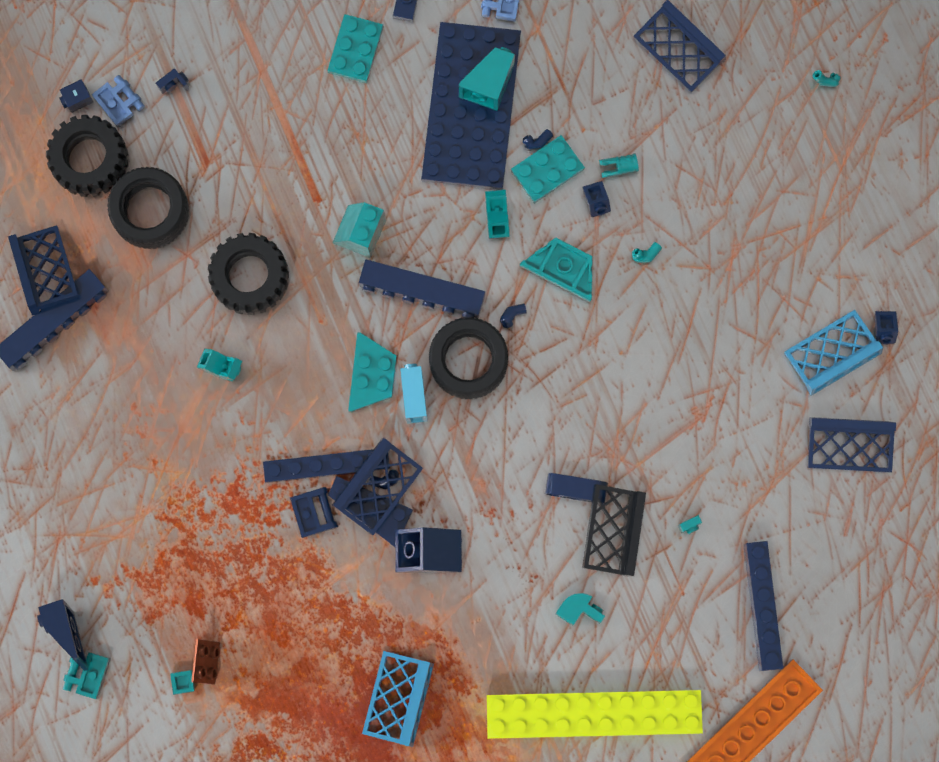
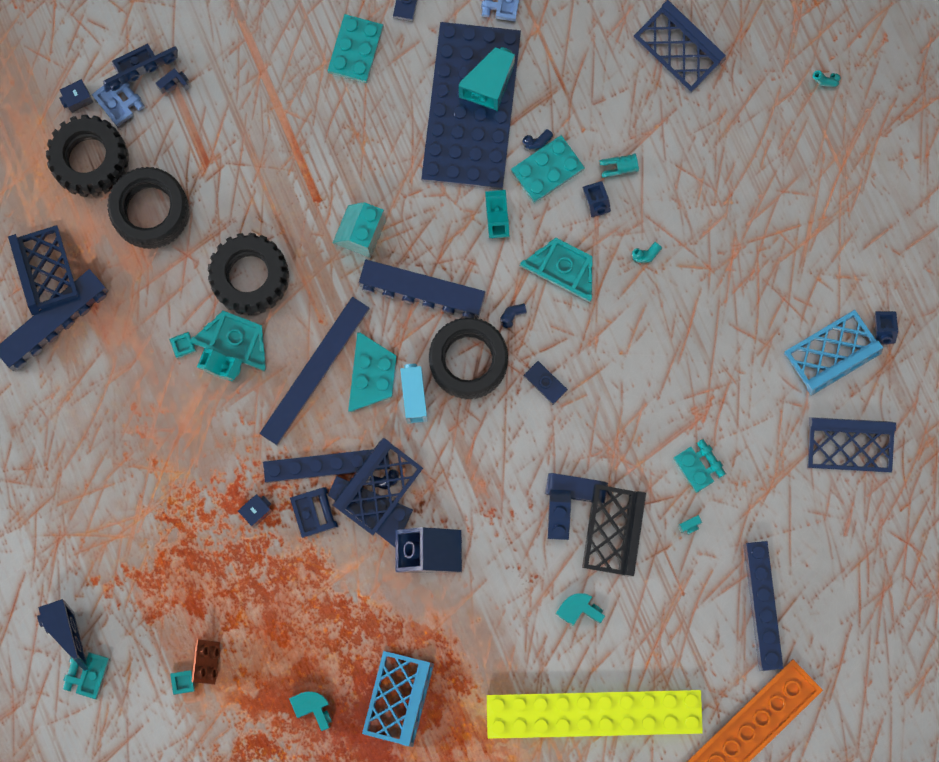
(136, 63): none -> dark blue bracket
(182, 346): none -> teal tile
(234, 338): none -> teal wing
(255, 510): none -> dark blue brick
(312, 702): none -> teal brick
(314, 371): none -> dark blue tile
(545, 382): none -> dark blue plate
(559, 514): none -> dark blue brick
(693, 468): none -> teal plate

